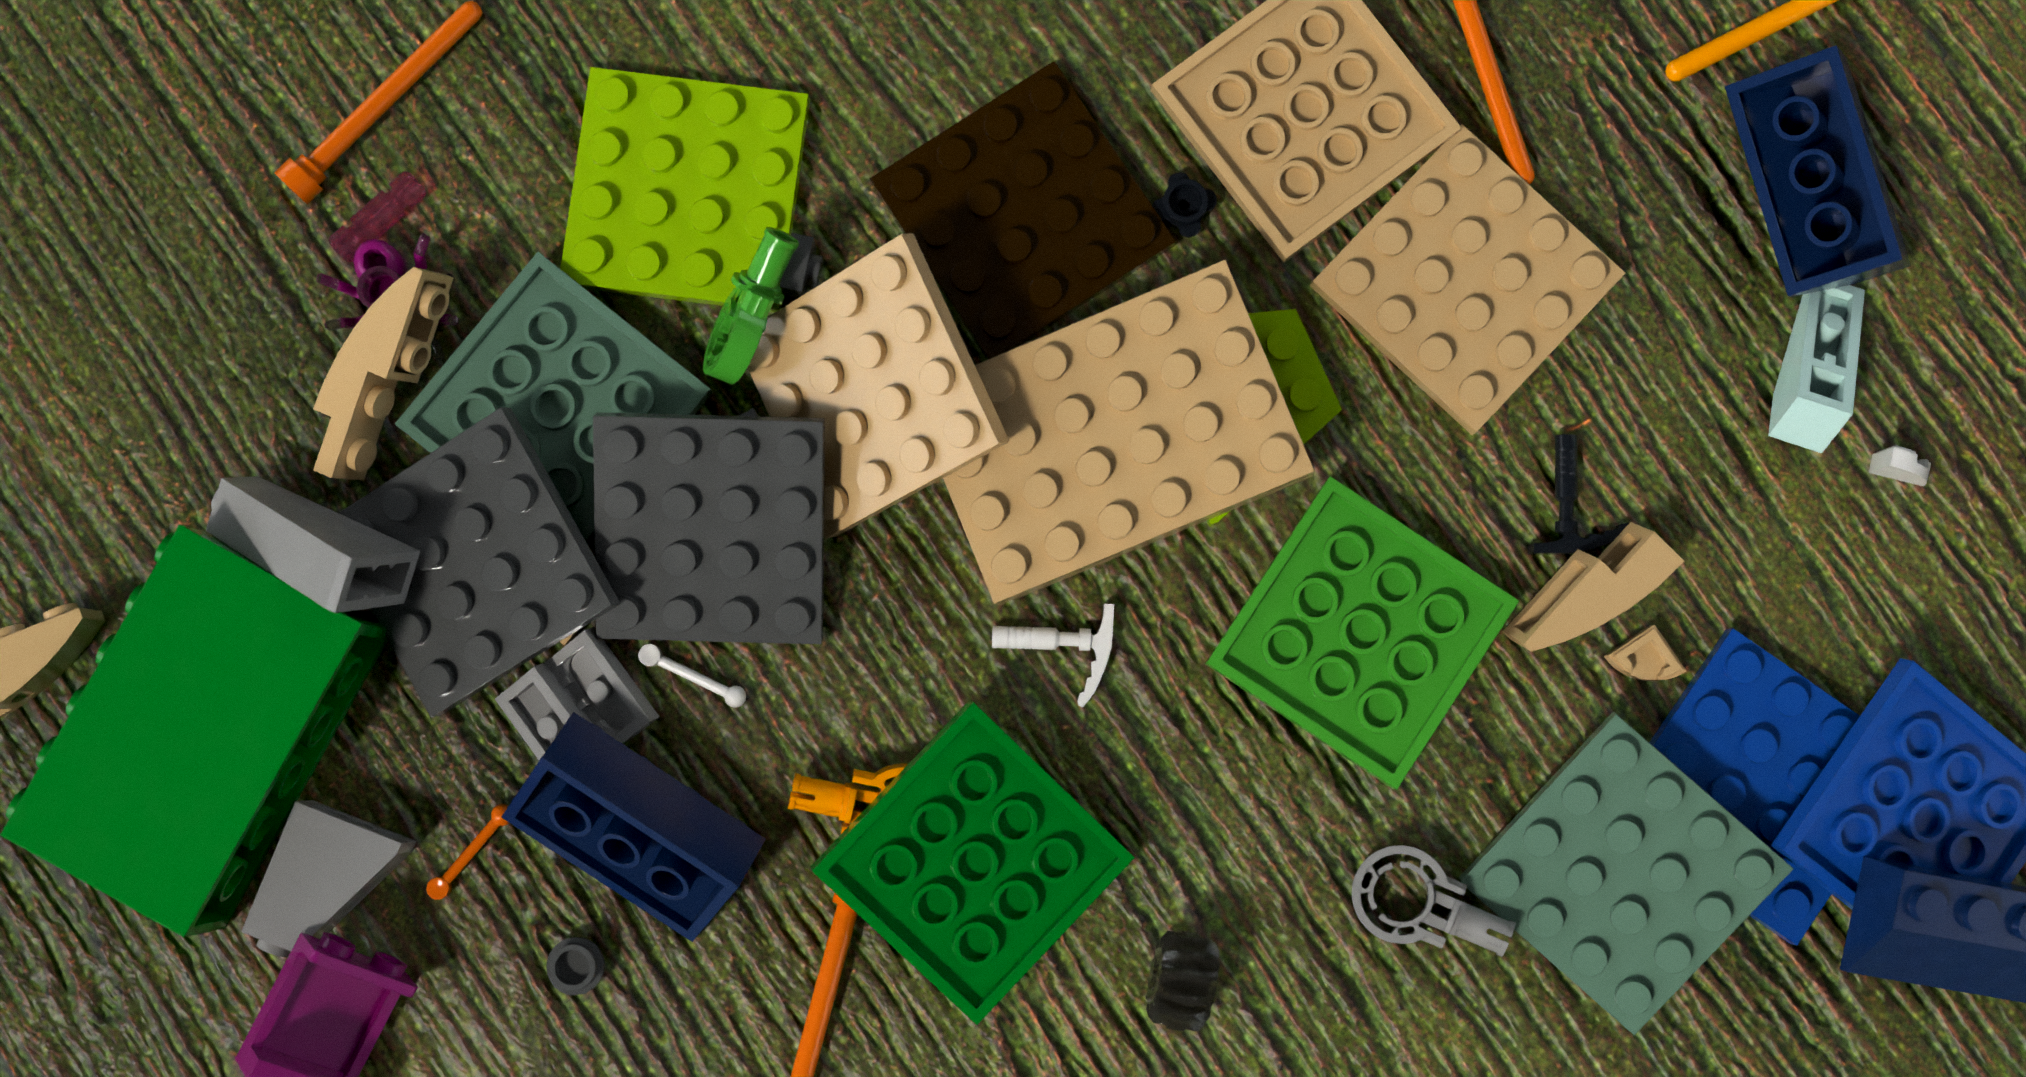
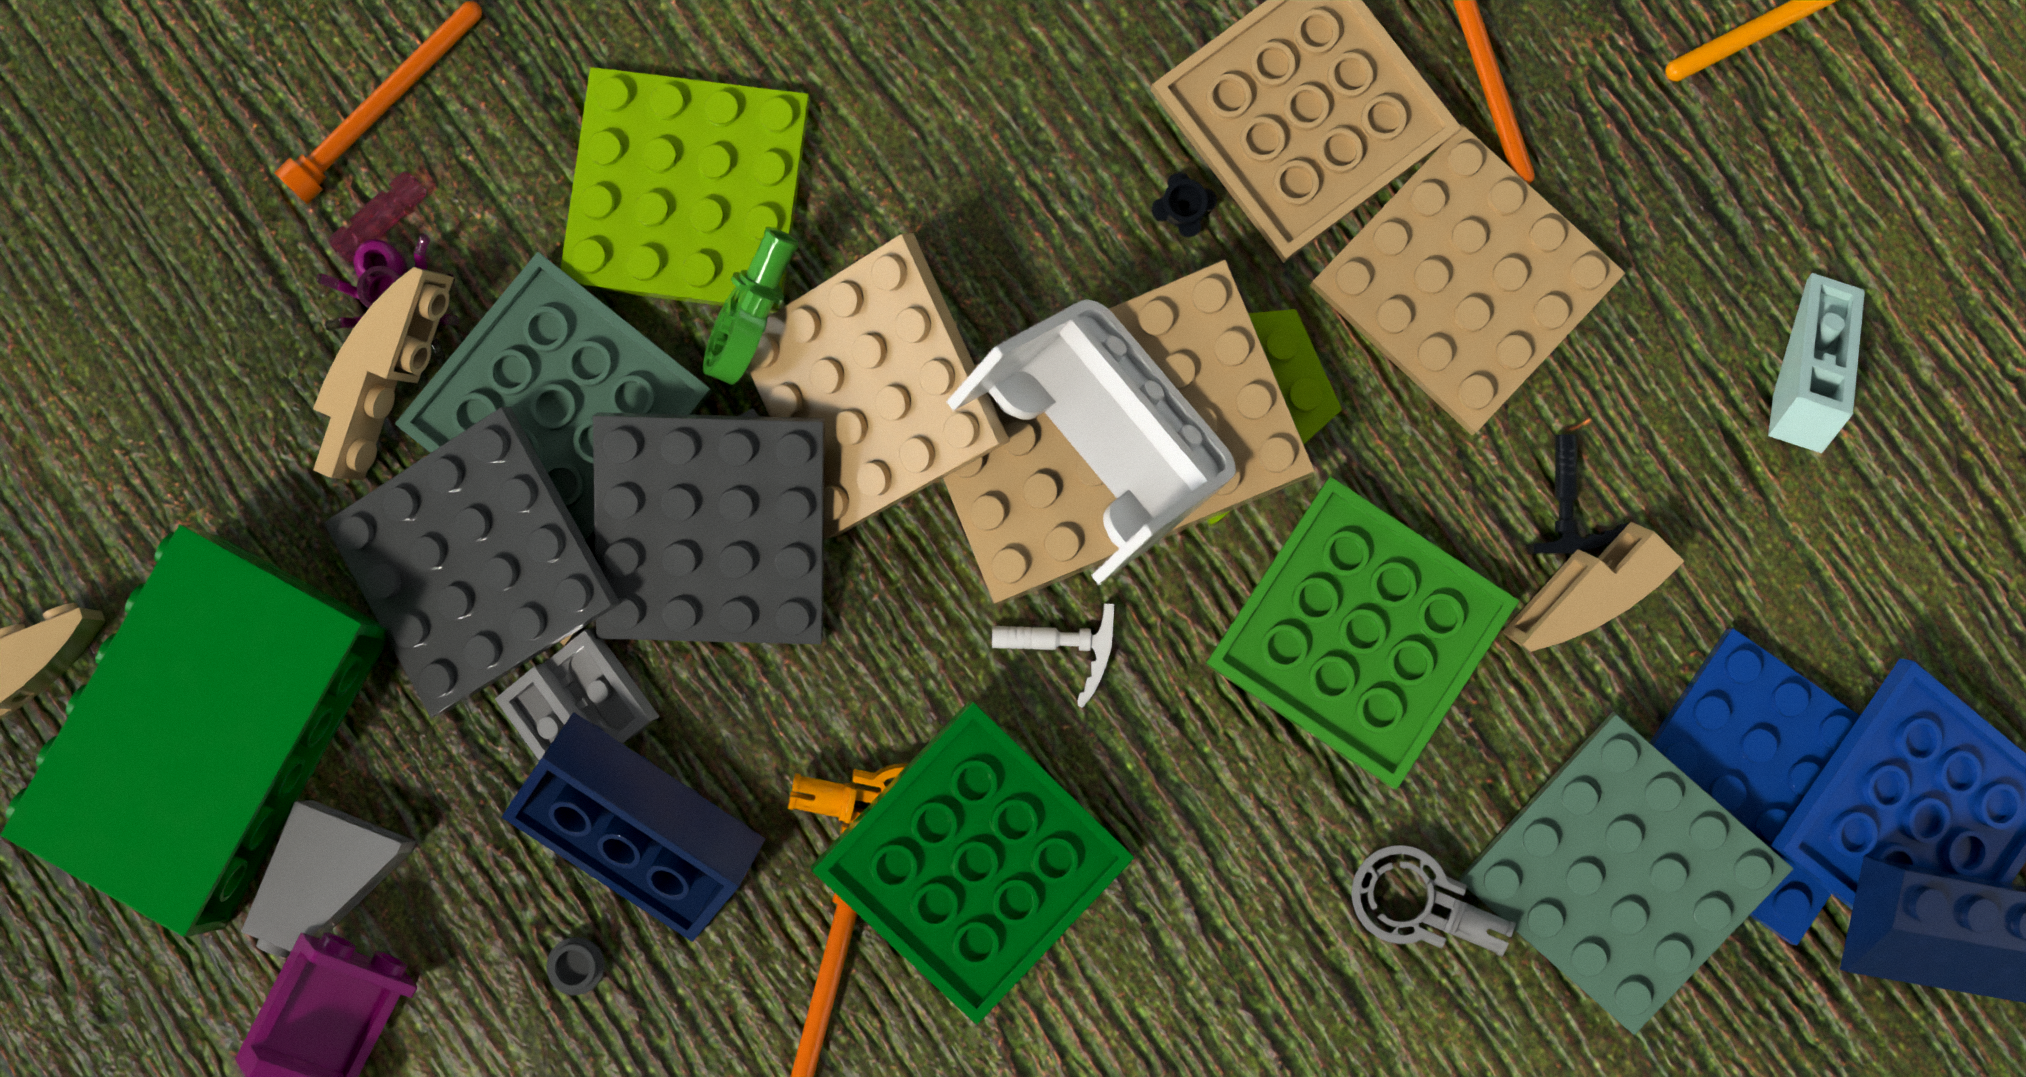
(311, 546): light grey slope -> none
(441, 886): orange hinge -> none
(652, 655): white hinge -> none
(803, 269): dark grey plate -> none
(1023, 212): dark brown plate -> none
(1116, 416): none -> white windscreen
(1182, 981): clear smoke gear -> none
(1646, 657): tan tile -> none
(1817, 174): dark blue slope -> none
(1901, 465): white tile -> none

